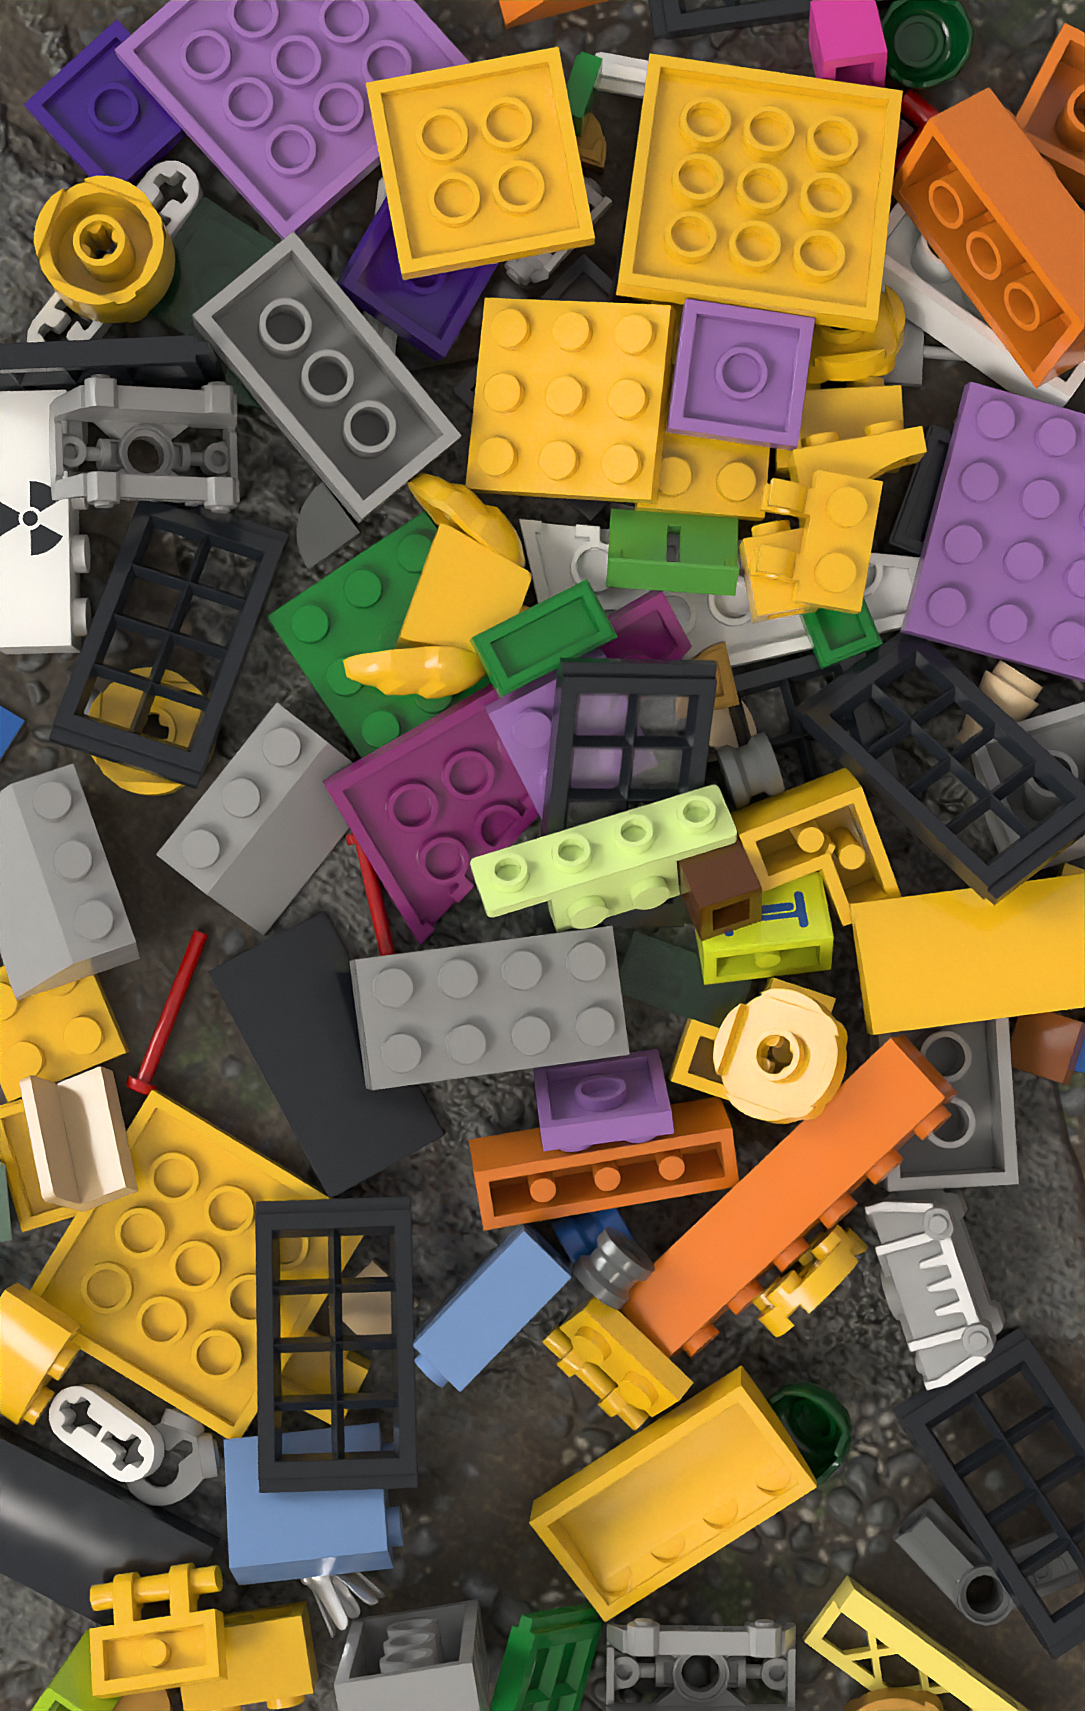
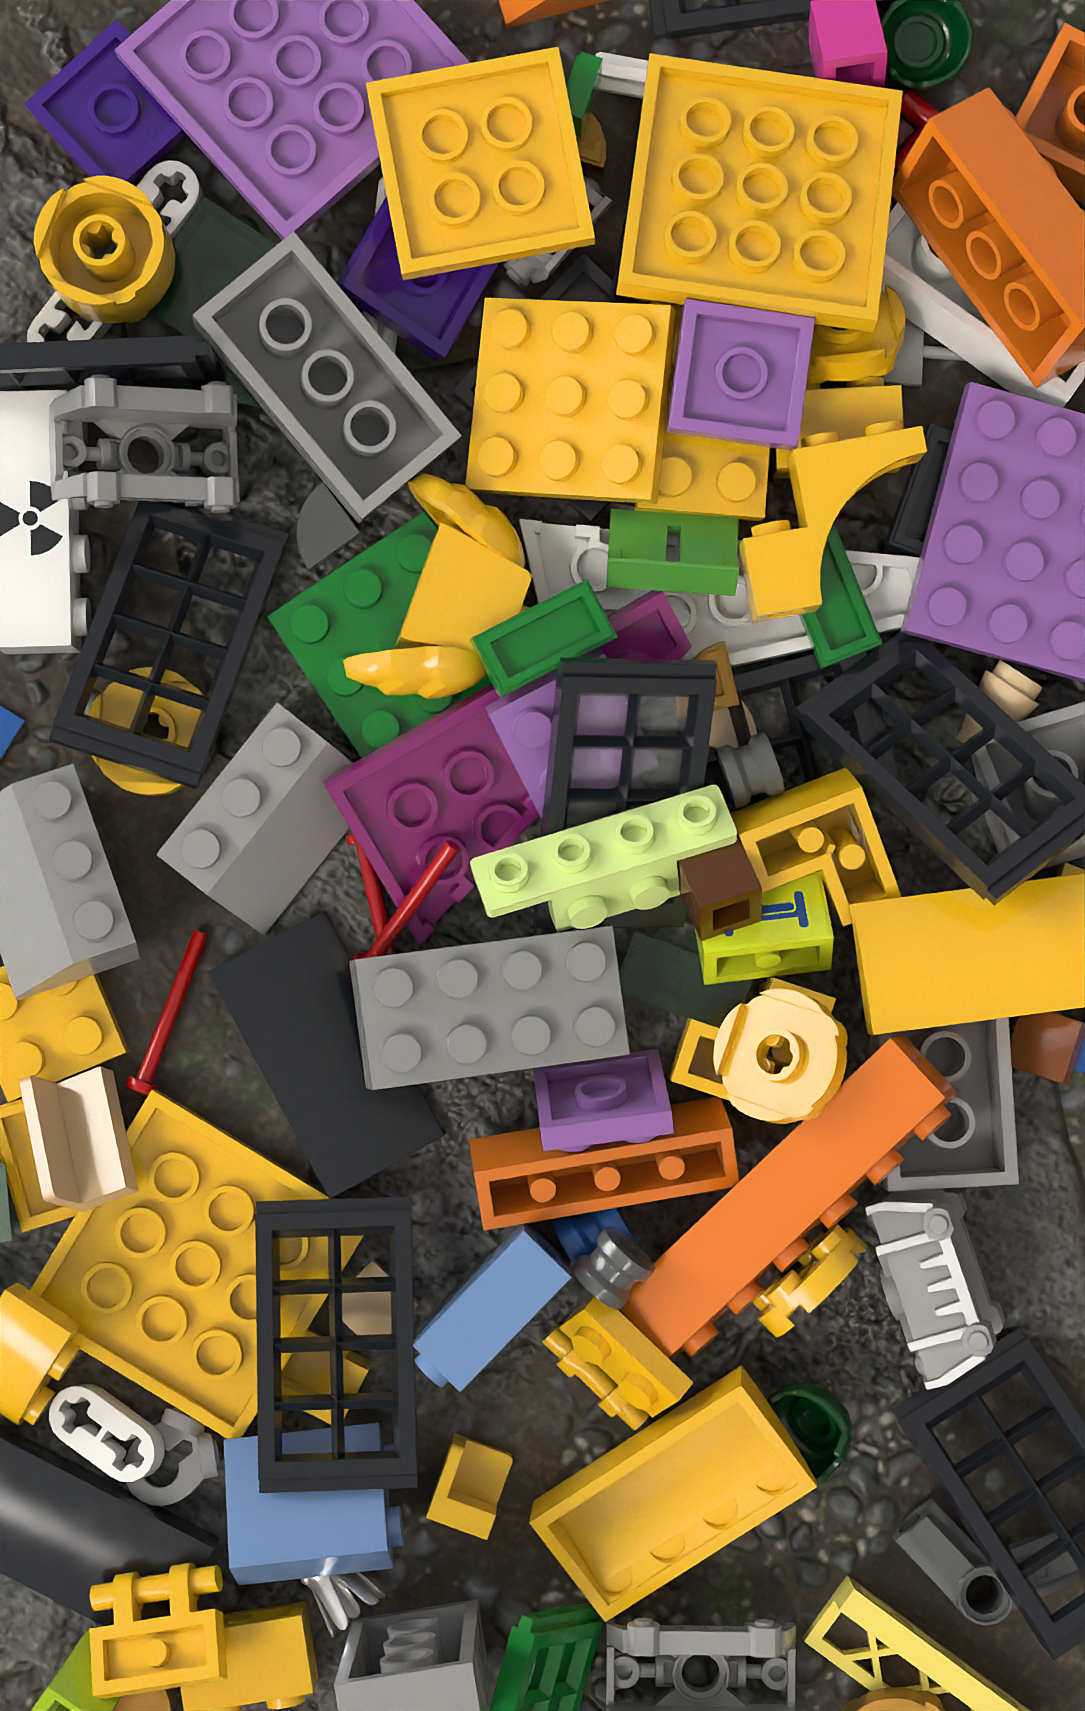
(412, 901): none -> red piece
(469, 1486): none -> yellow panel
(834, 543): yellow plate -> none

